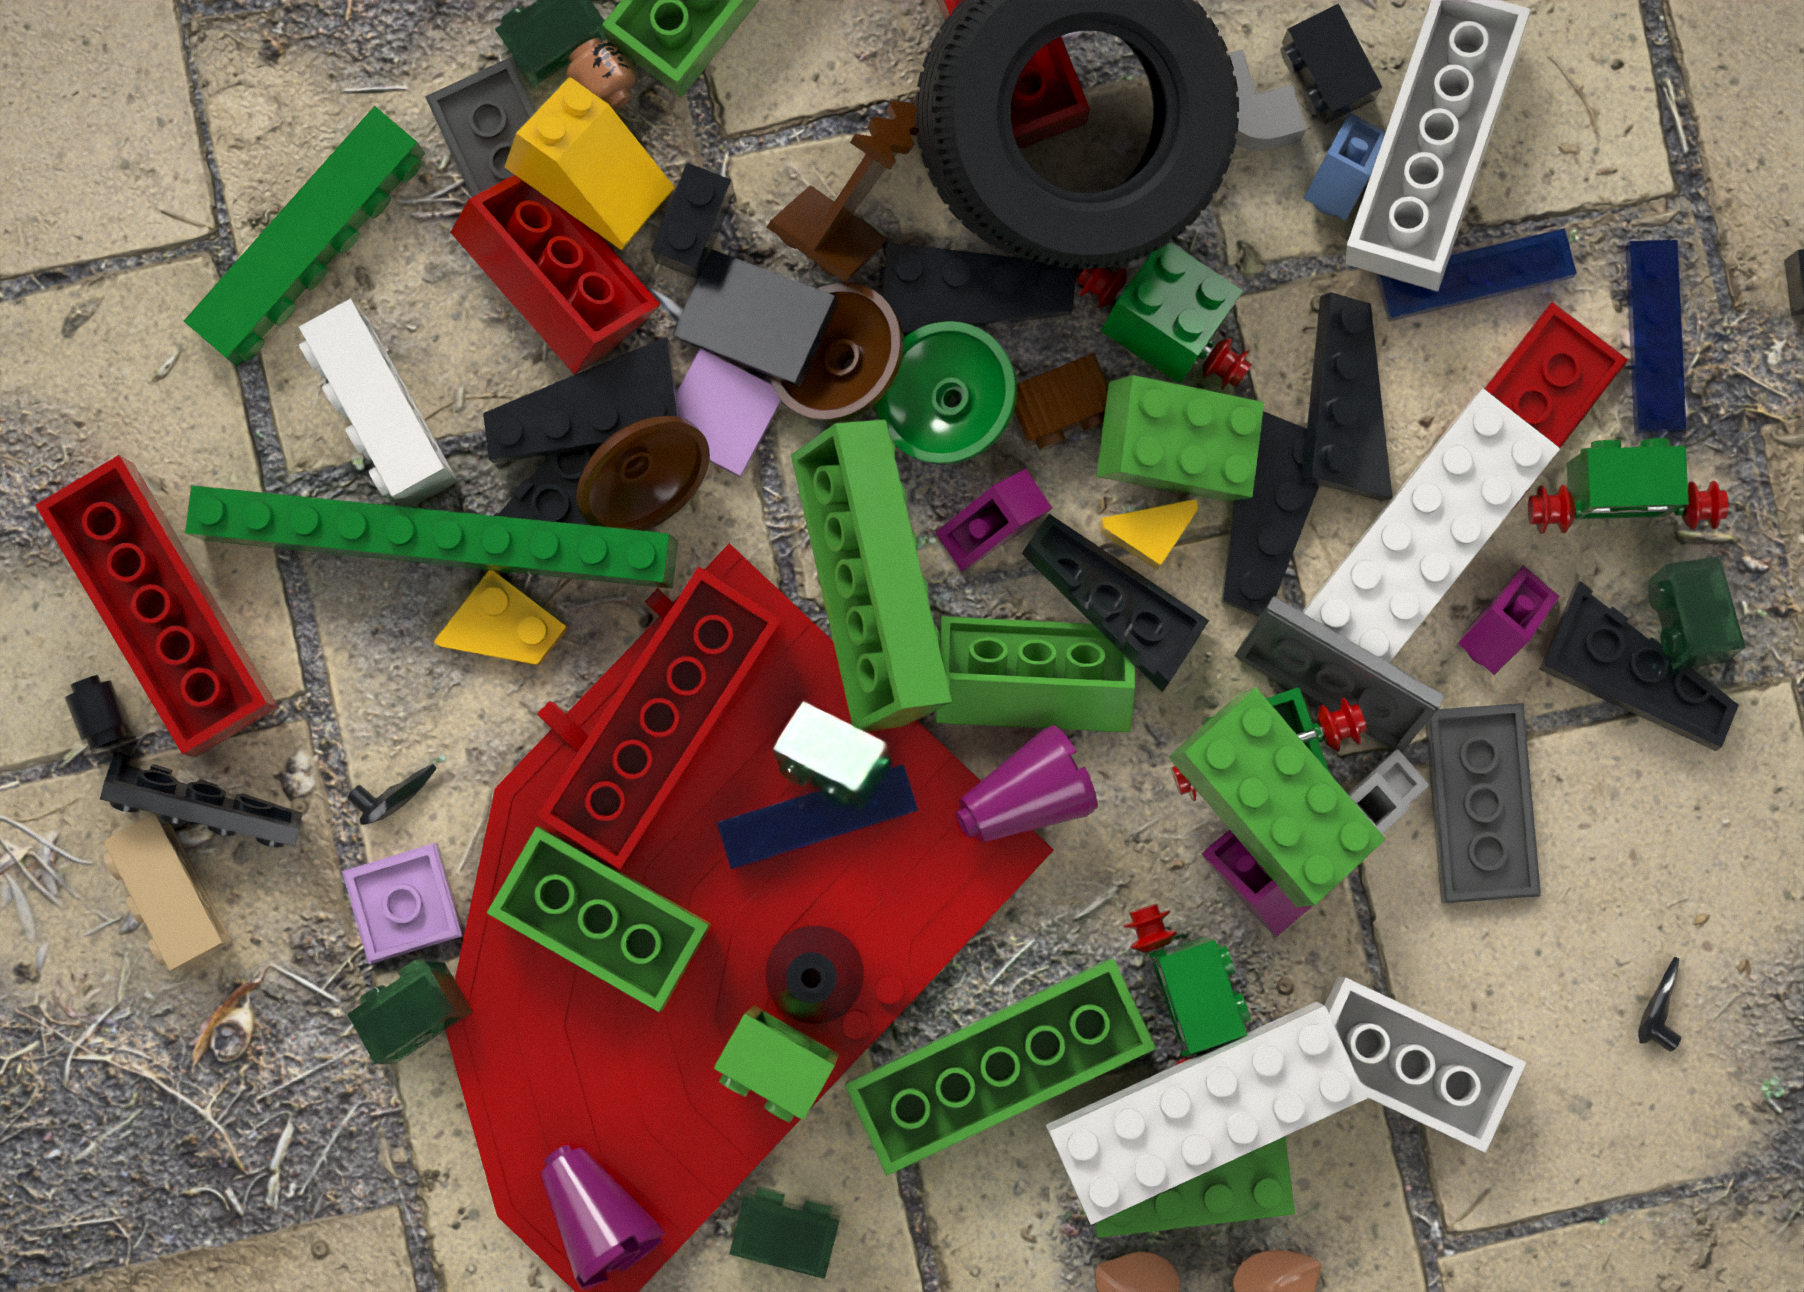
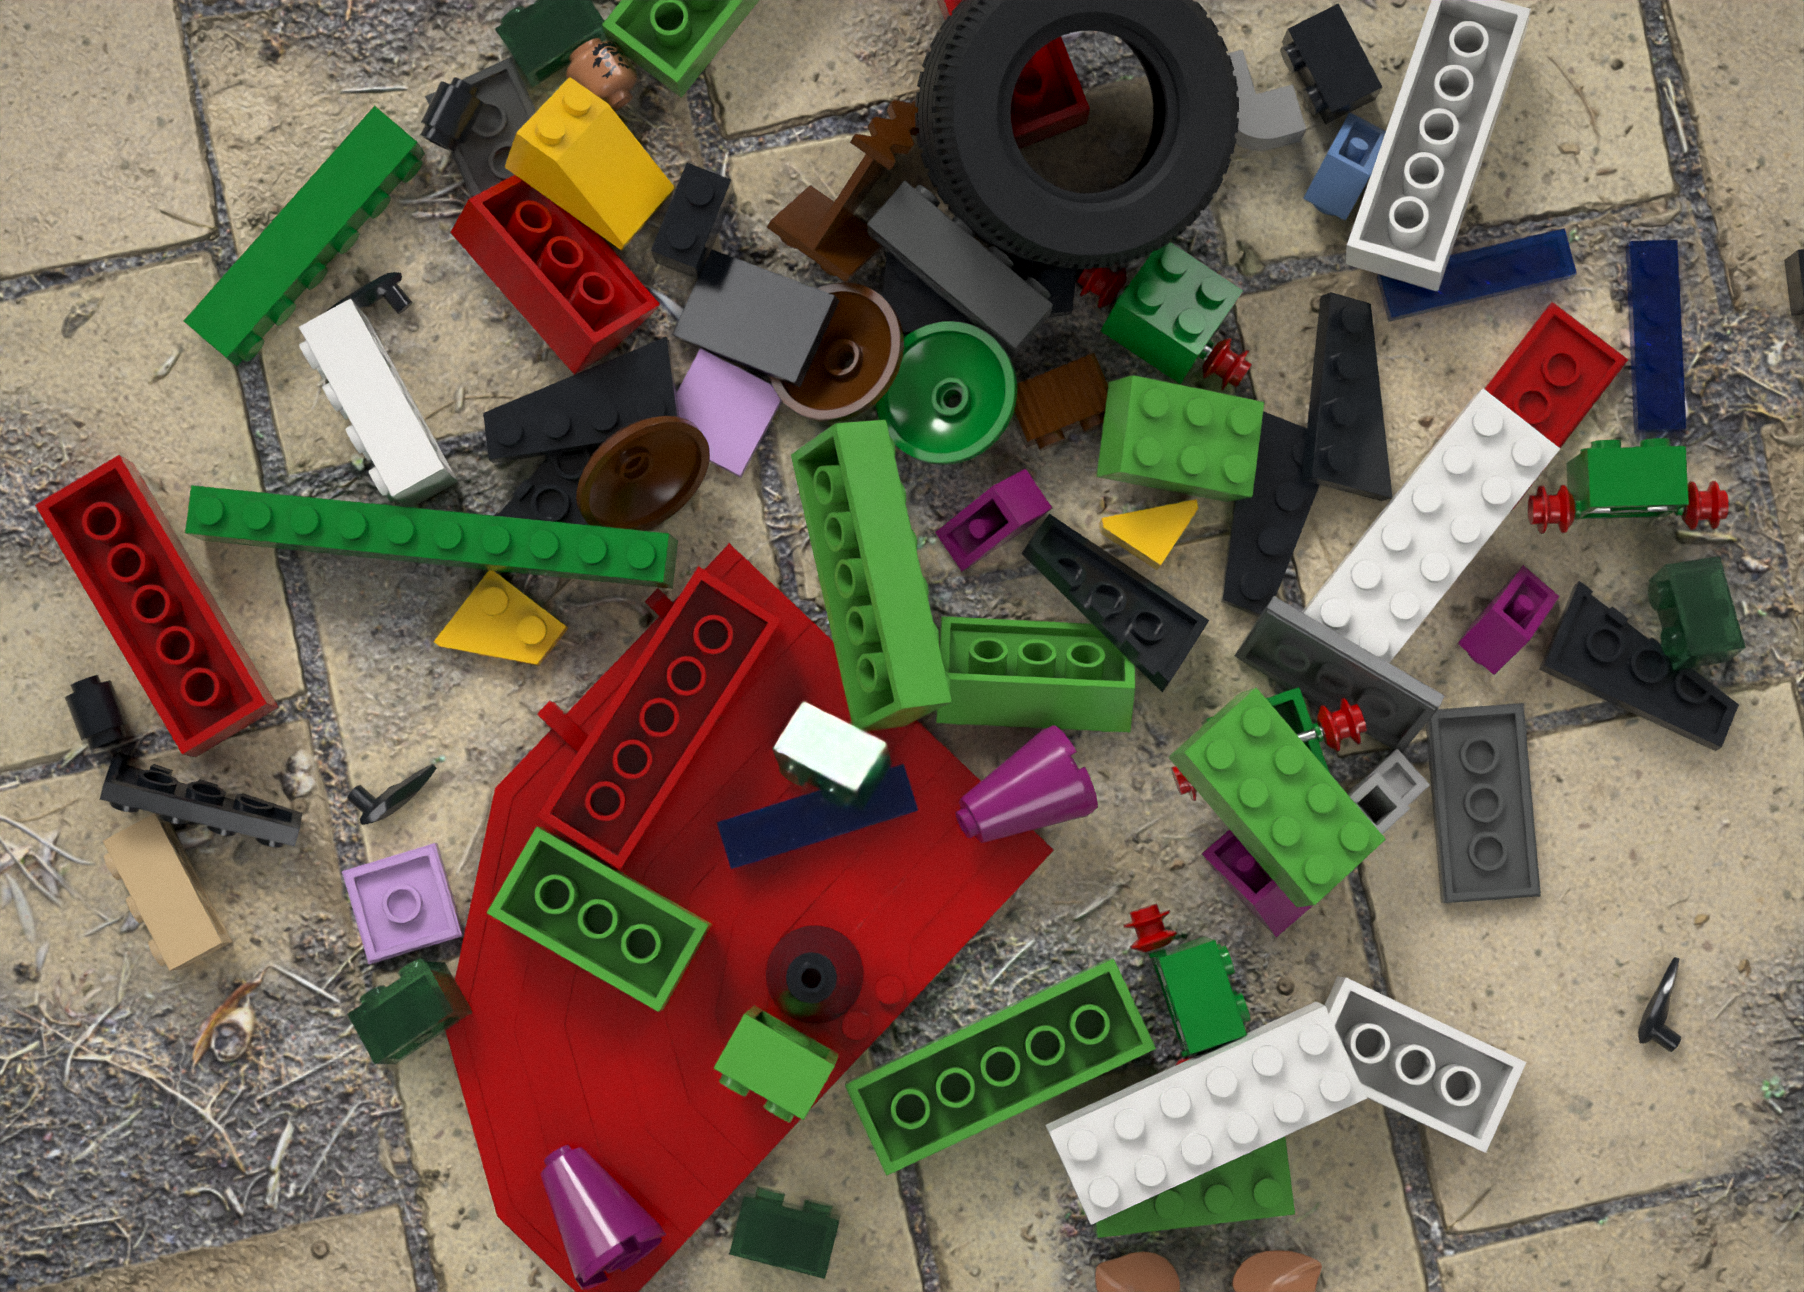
(383, 286): none -> black bar
(451, 114): none -> black brick
(959, 267): none -> dark grey brick

